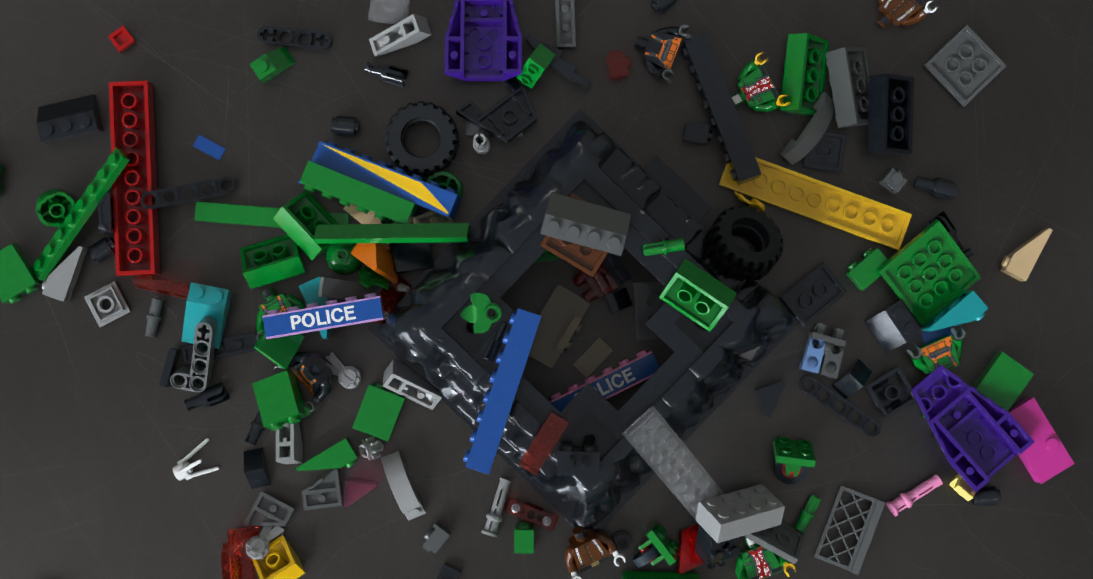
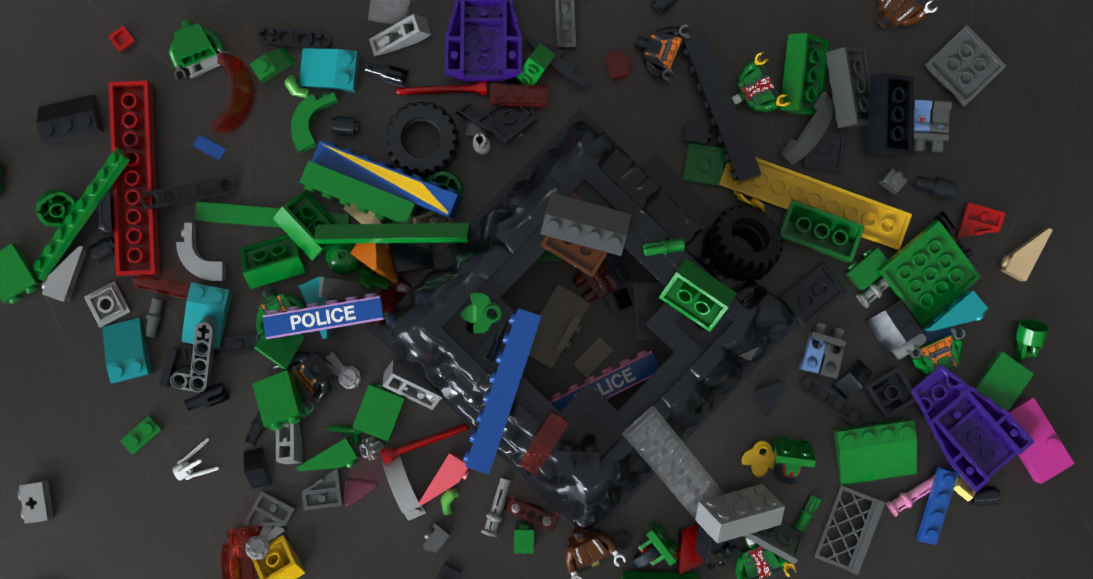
(38, 492): none -> light grey brick
(126, 351): none -> teal slope
(141, 435): none -> green plate
(192, 259): none -> light grey arch
(193, 45): none -> green torso
(207, 65): none -> light grey bar
(240, 96): none -> clear red windscreen
(294, 89): none -> bright green arm
(303, 118): none -> green arch
(329, 69): none -> teal slope
(346, 430): none -> green bar
(388, 453): none -> red piece
(447, 498): none -> bright green arm
(448, 475): none -> coral slope
(479, 87): none -> red piece
(519, 95): none -> clear red plate
(704, 164): none -> green tile
(759, 461): none -> yellow plate
(821, 231): none -> green slope
(872, 292): none -> light grey pin
(876, 450): none -> green slope
(901, 351): none -> light grey bar
(930, 124): none -> dark grey hips
(937, 505): none -> blue plate
(979, 220): none -> red wing
(1030, 333): none -> green piece

